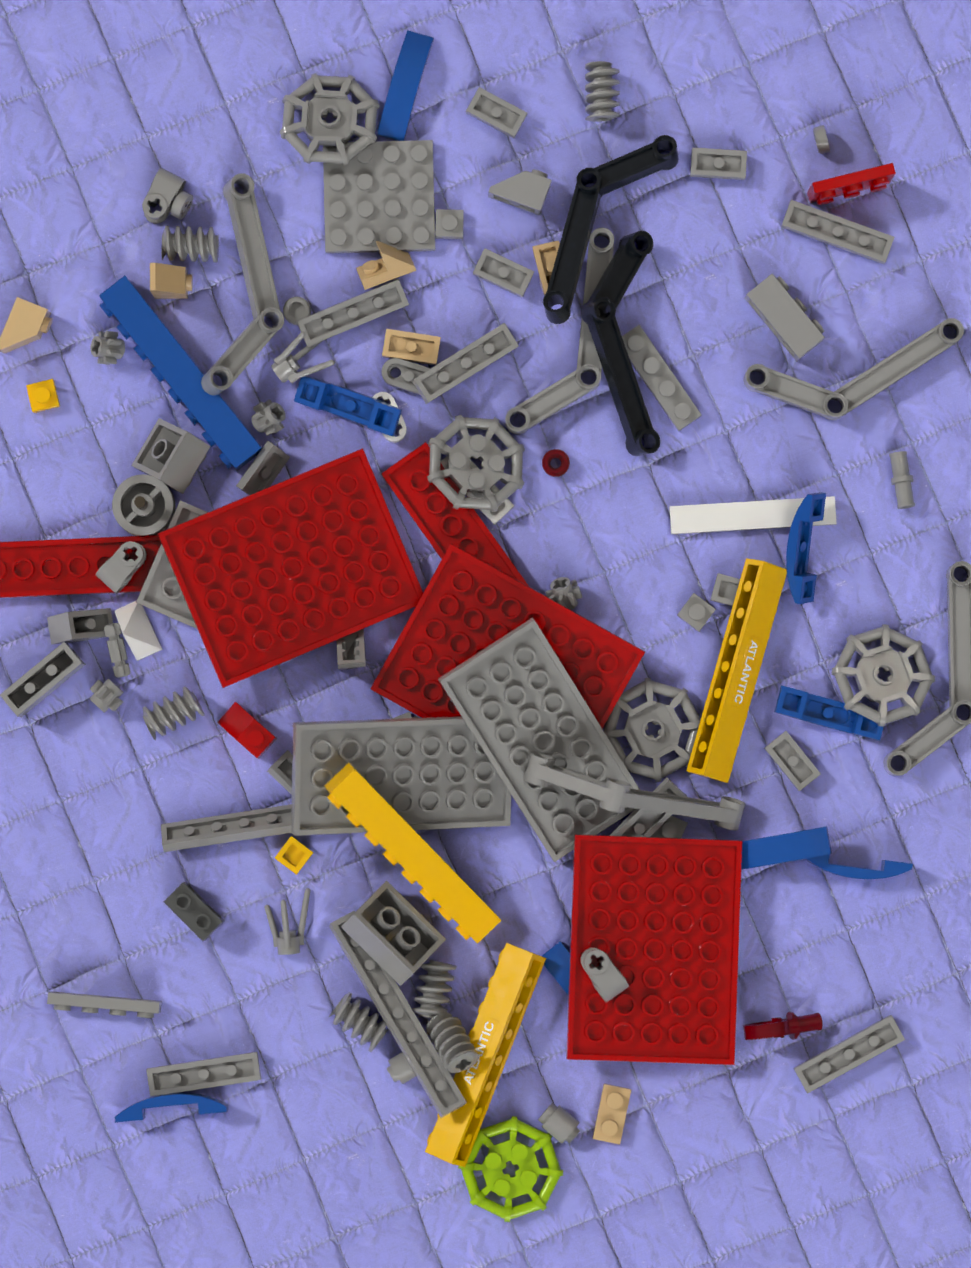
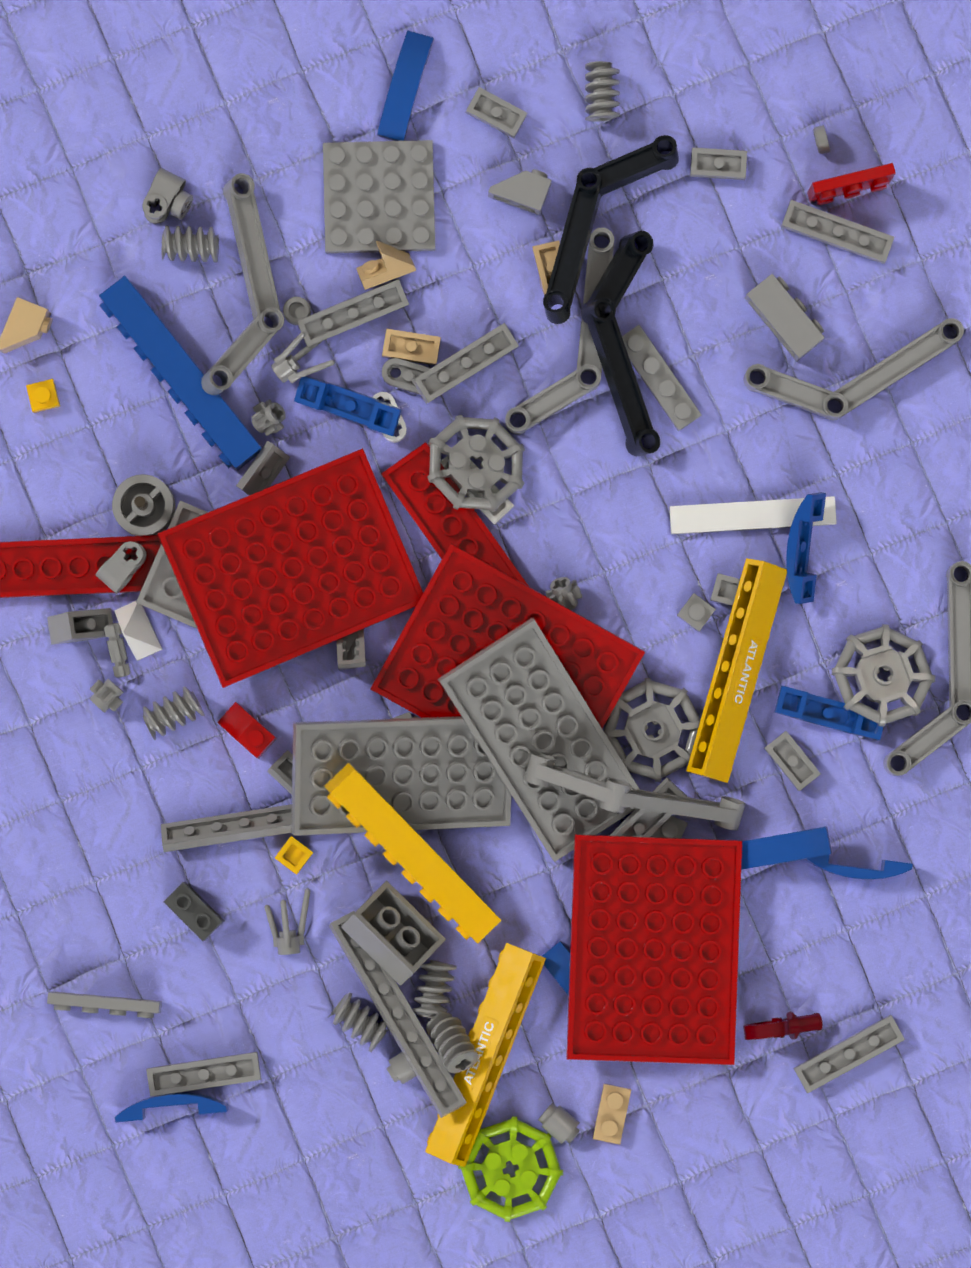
(42, 679): light grey brick -> none
(107, 347): light grey gear -> none
(170, 281): tan slope -> none
(171, 455): light grey slope -> none
(329, 133): light grey plate -> none
(449, 224): light grey plate -> none
(503, 272): light grey plate -> none
(552, 454): dark red plate -> none
(605, 977): light grey piece -> none
(902, 480): light grey pin -> none

